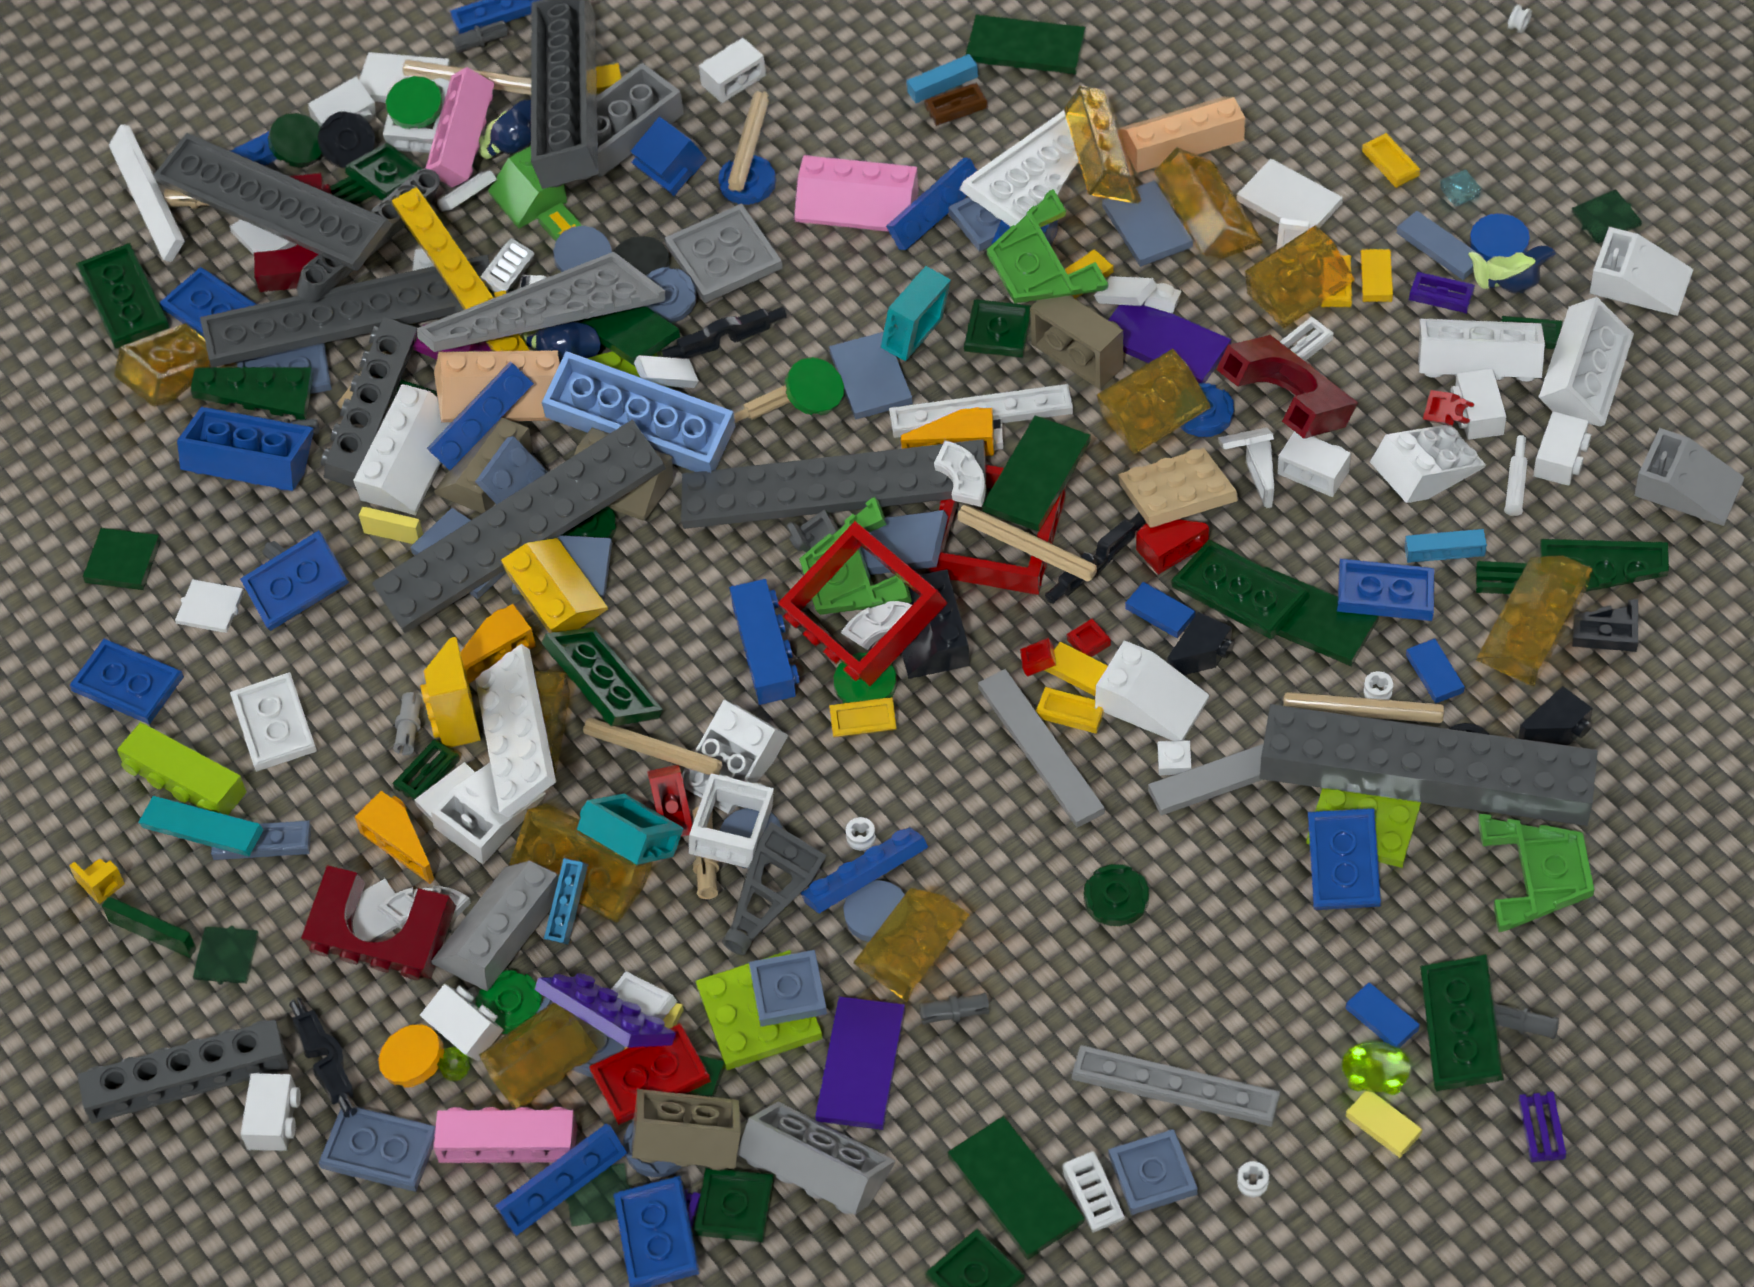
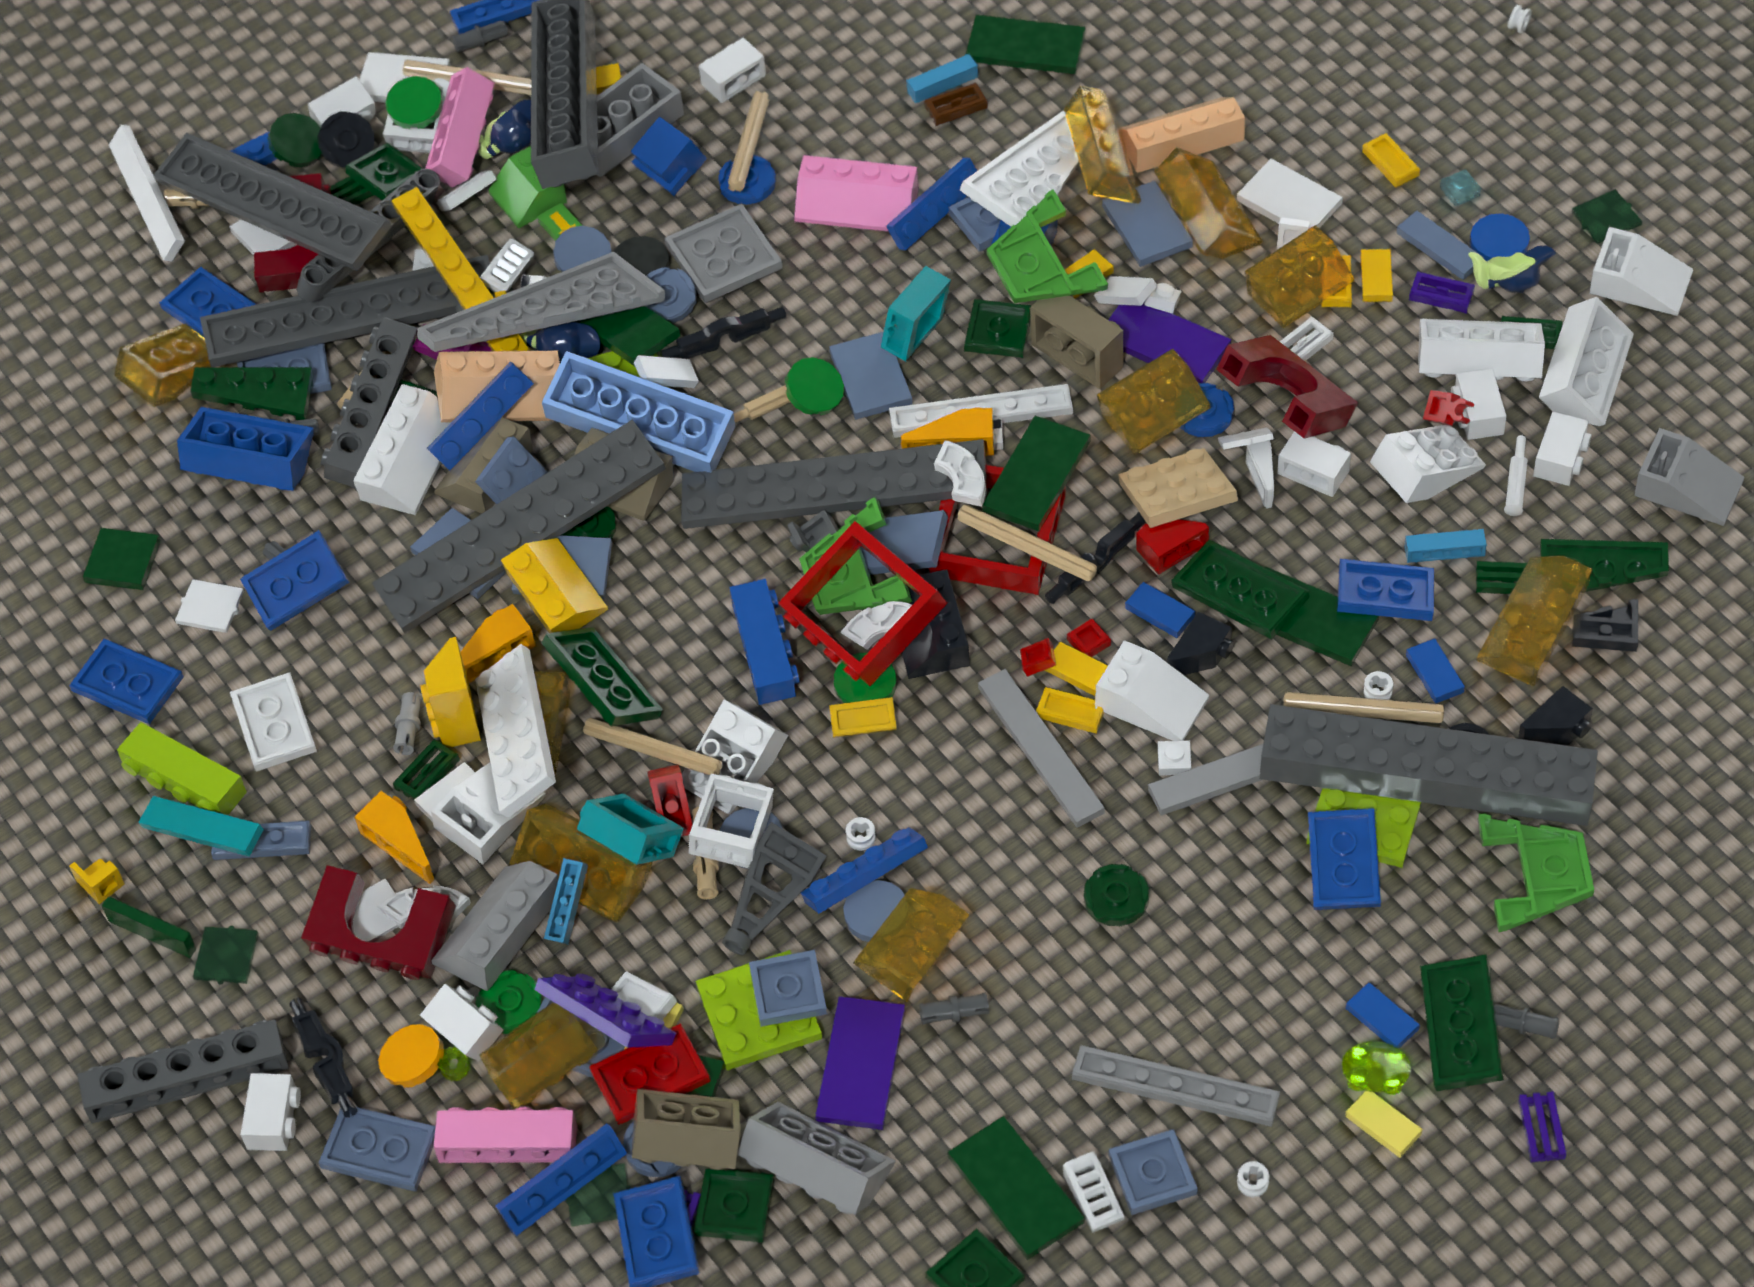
(122, 295): dark green tile -> none
(390, 525): light yellow tile -> none

